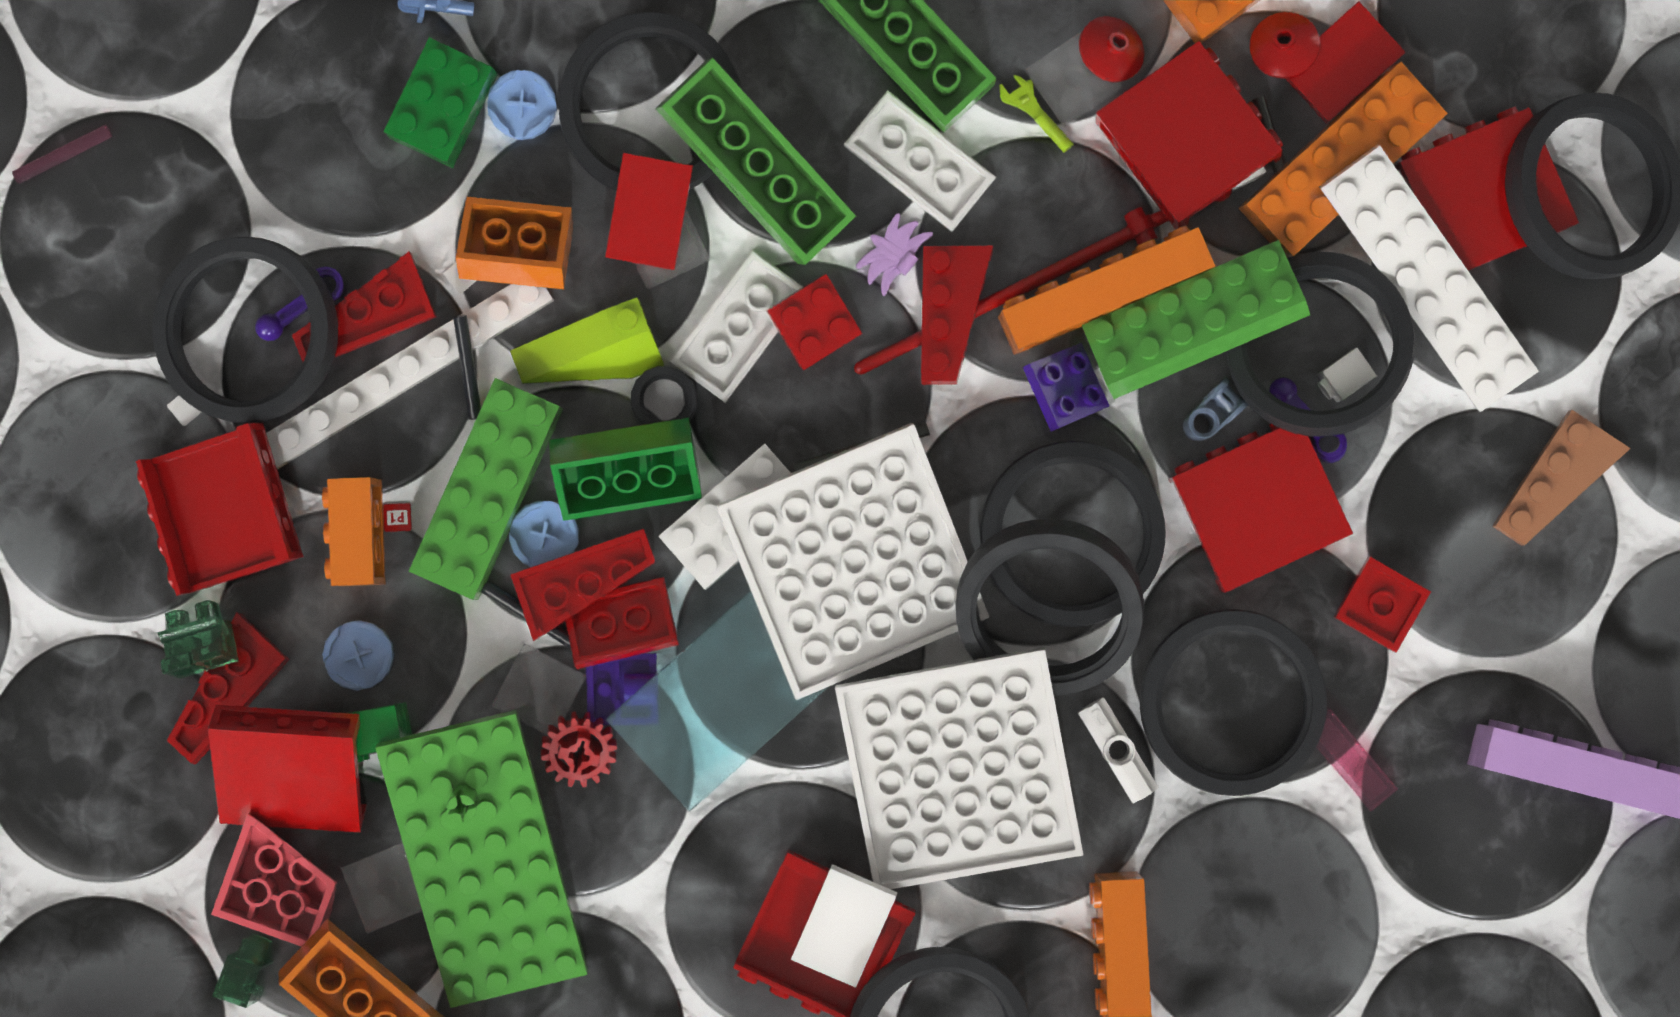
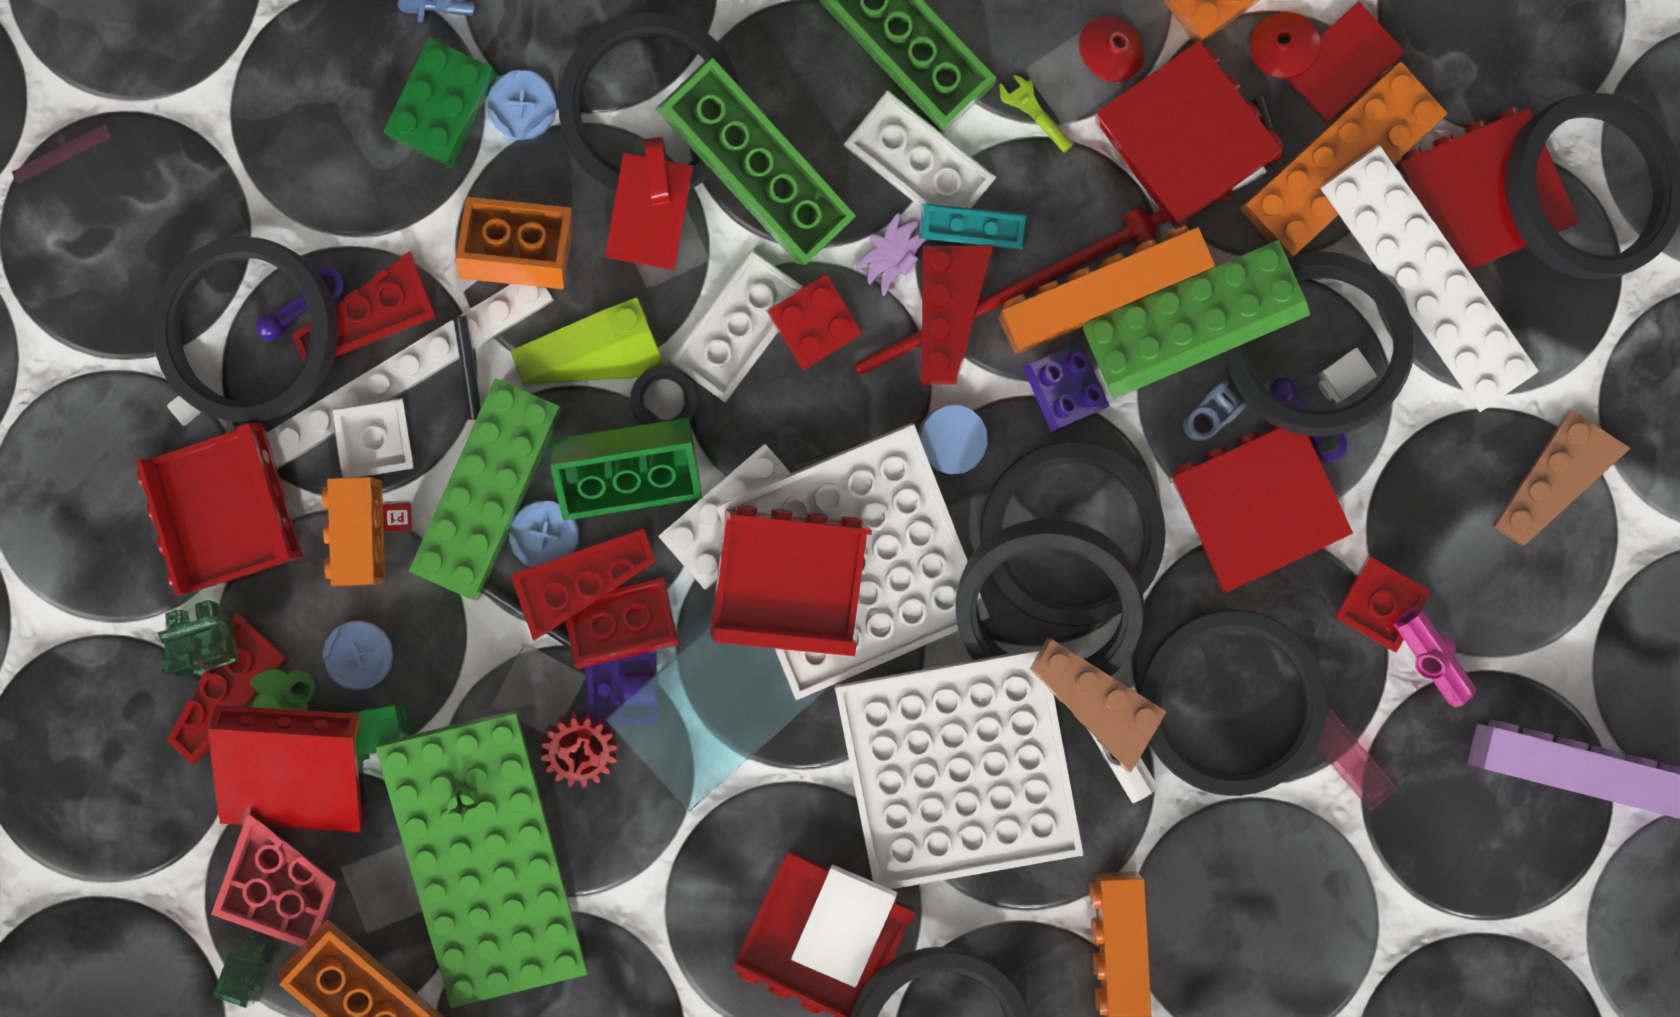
(276, 689): none -> bright green plate
(372, 438): none -> white plate
(657, 171): none -> red beam
(789, 581): none -> red panel
(953, 439): none -> light blue tile
(972, 226): none -> teal tile
(1108, 708): none -> nougat wing
(1435, 656): none -> dark pink piece

